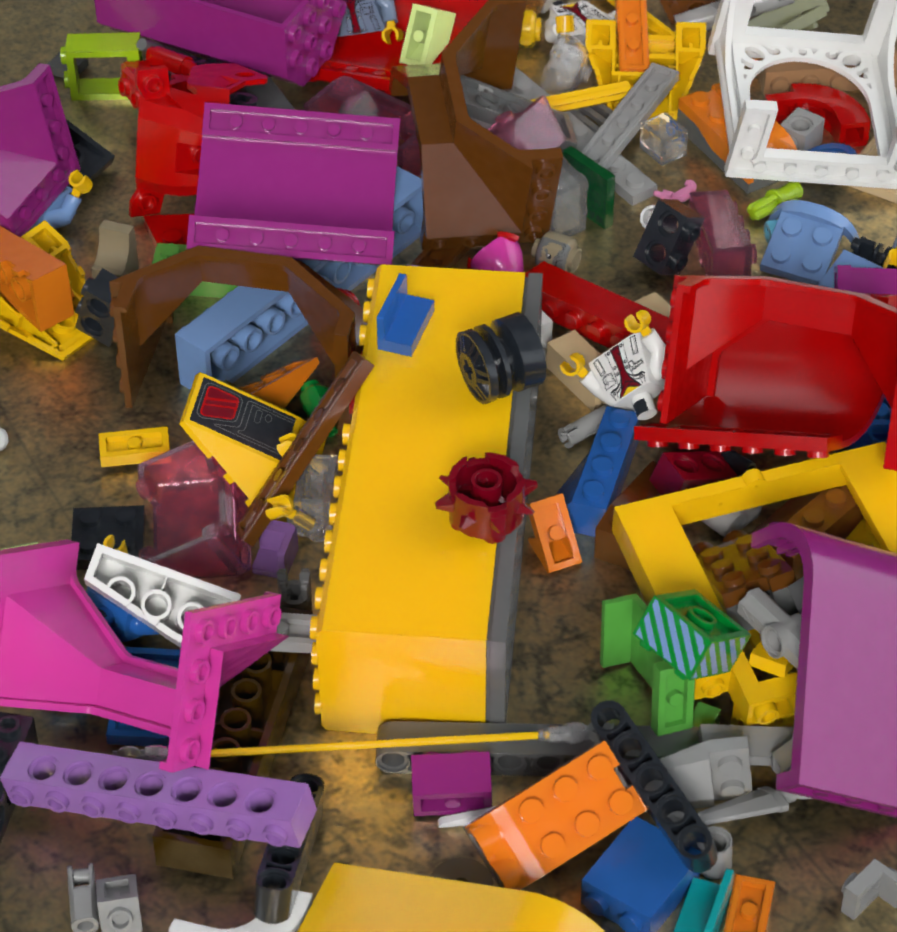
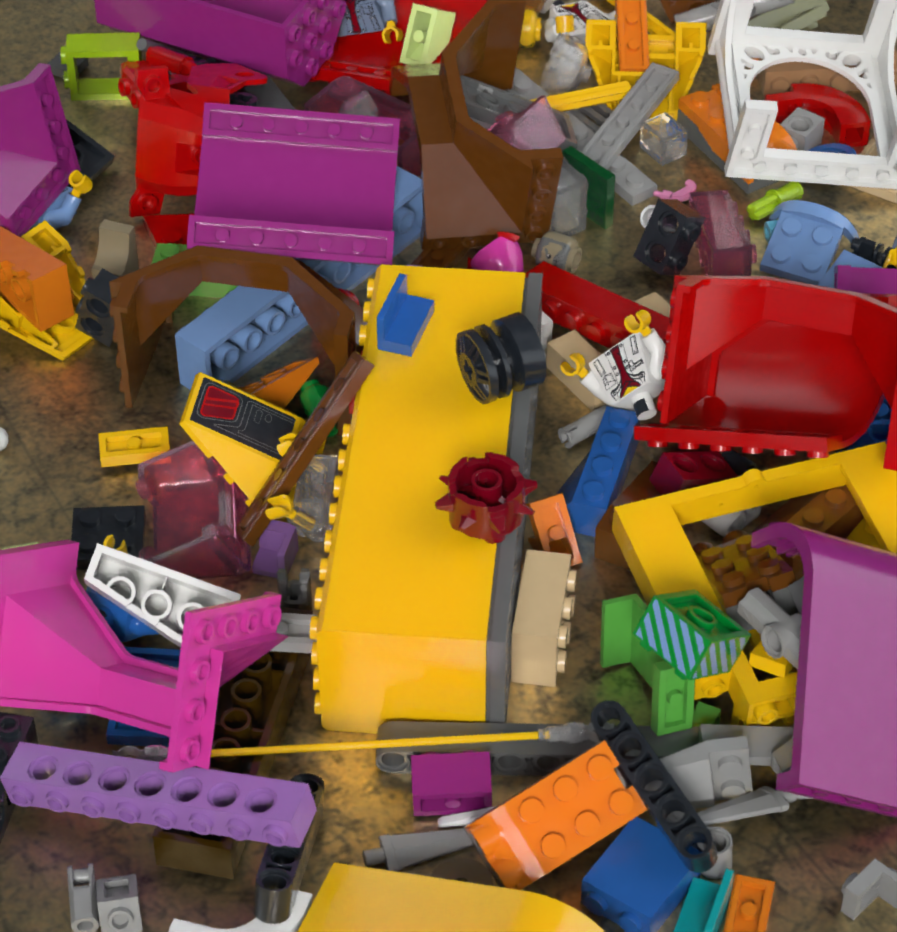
(414, 848): none -> light grey bar
(541, 618): none -> tan brick

